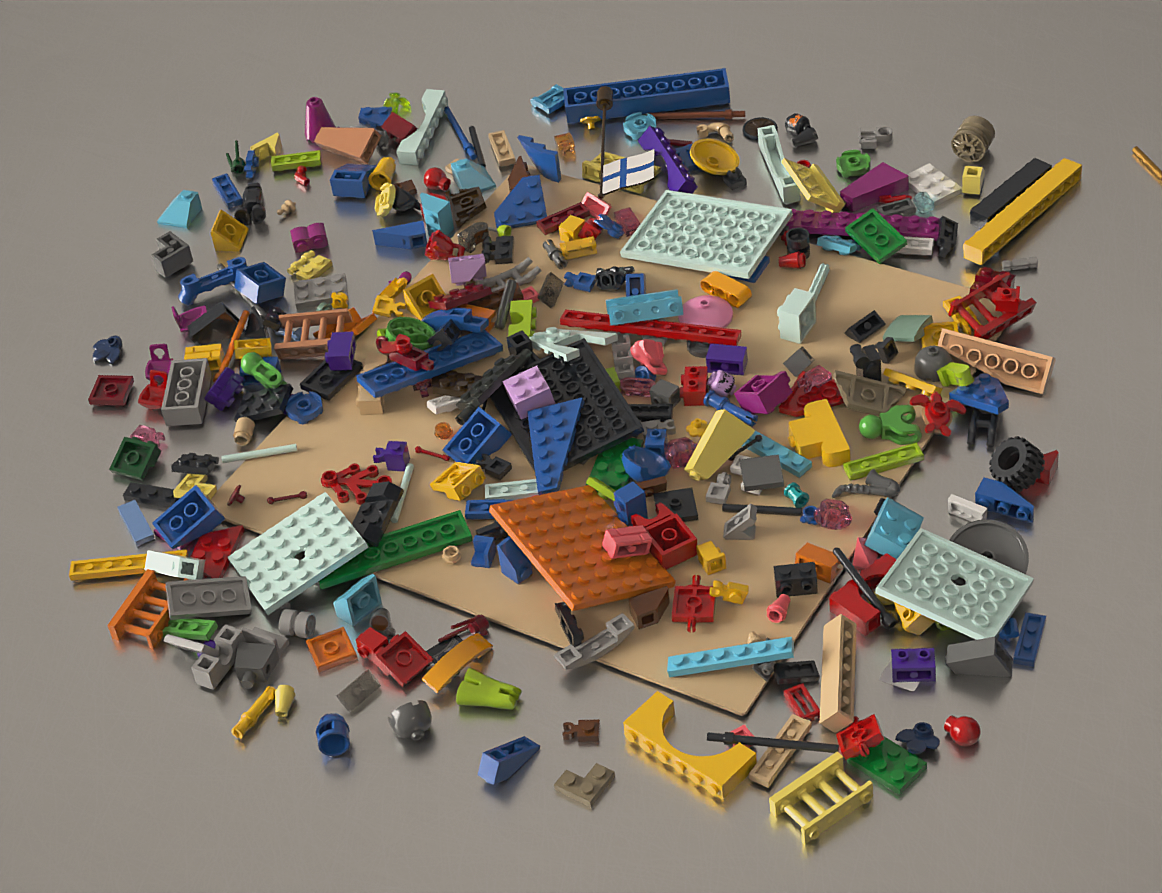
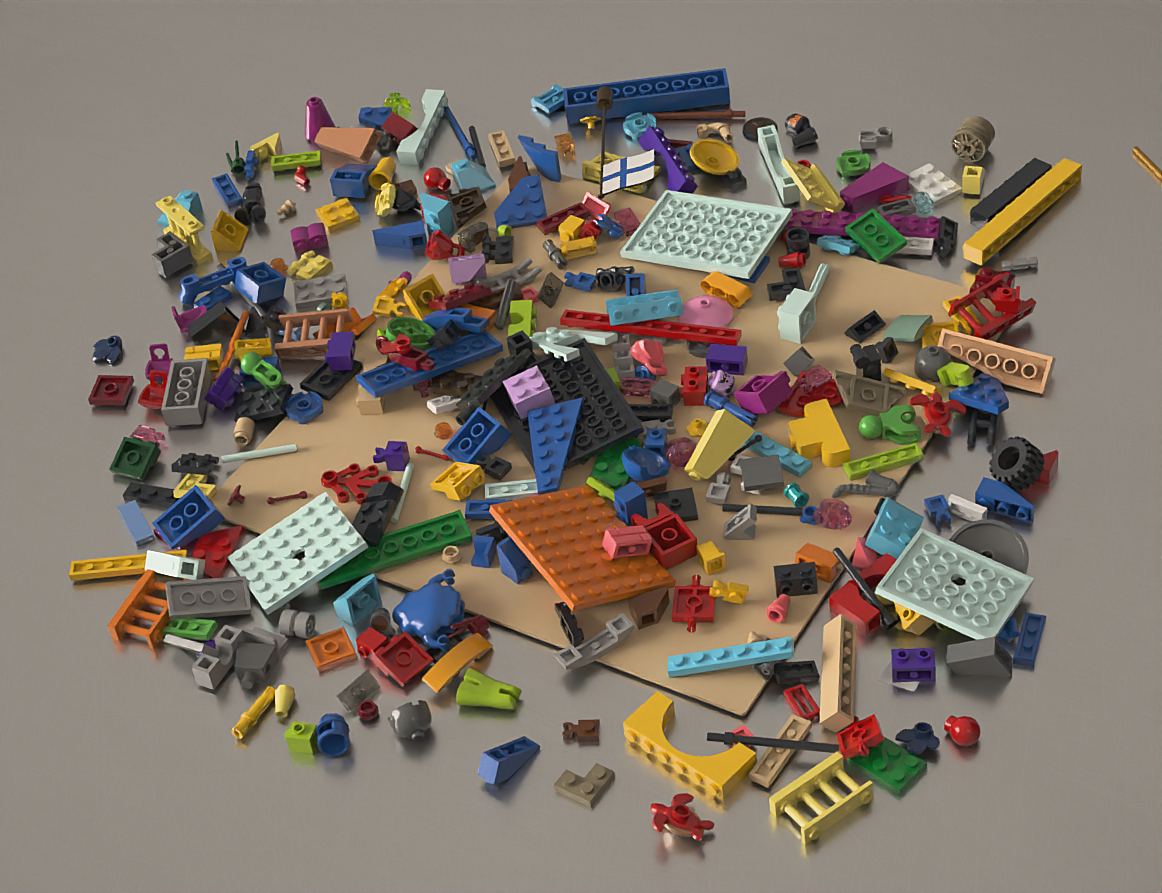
(185, 227): none -> light yellow fence
(214, 297): none -> blue plate
(278, 264): none -> clear orange plate
(301, 737): none -> lime brick
(337, 214): none -> yellow plate
(367, 710): none -> dark red plate
(431, 611): none -> blue piece
(679, 818): none -> red animal
(792, 279): none -> black plate
(939, 508): none -> blue plate

